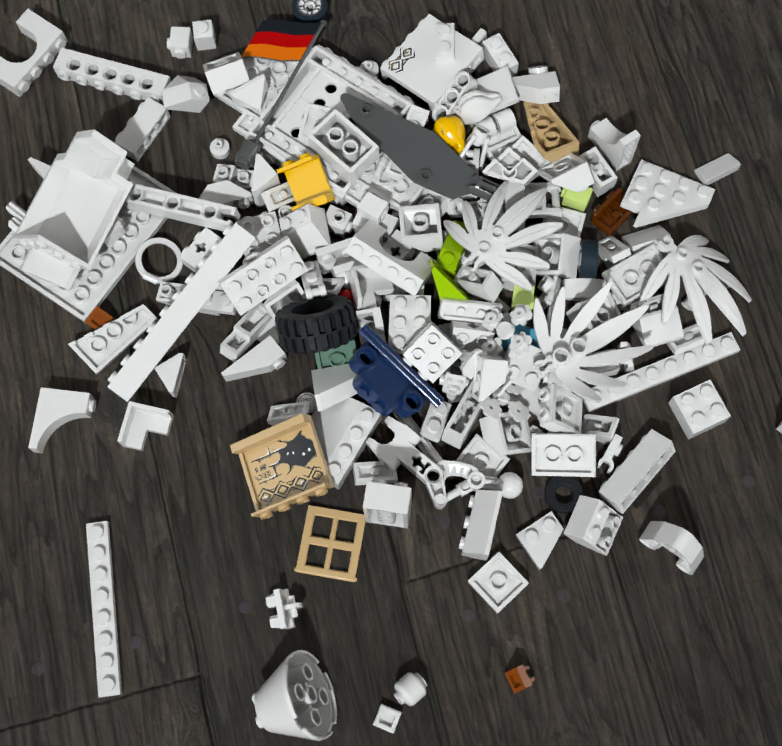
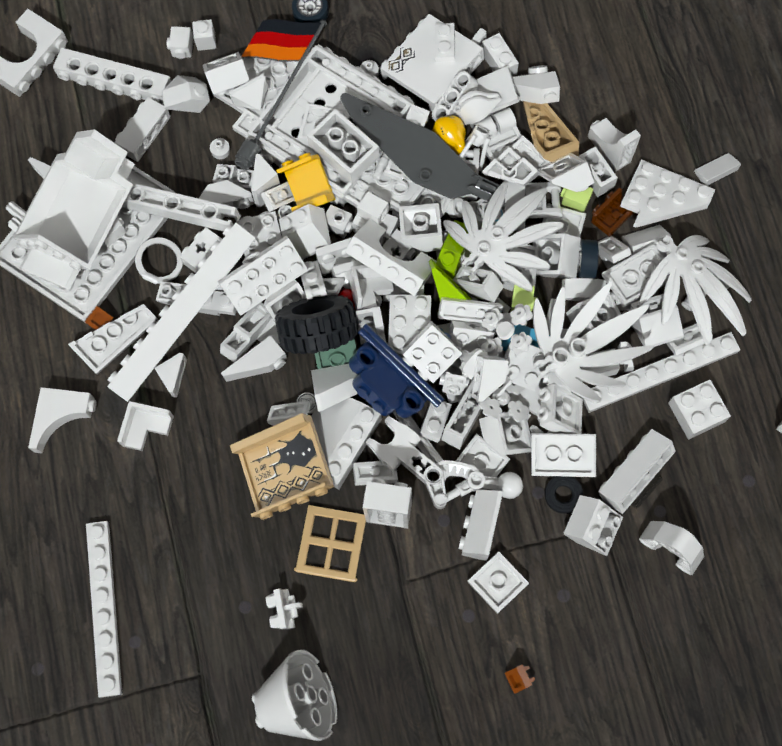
(387, 718): white tile -> none
(410, 689): white head -> none
(540, 538): white wing -> none
(550, 288): white plate -> none
(602, 426): white slope -> none
(613, 449): white plate -> none

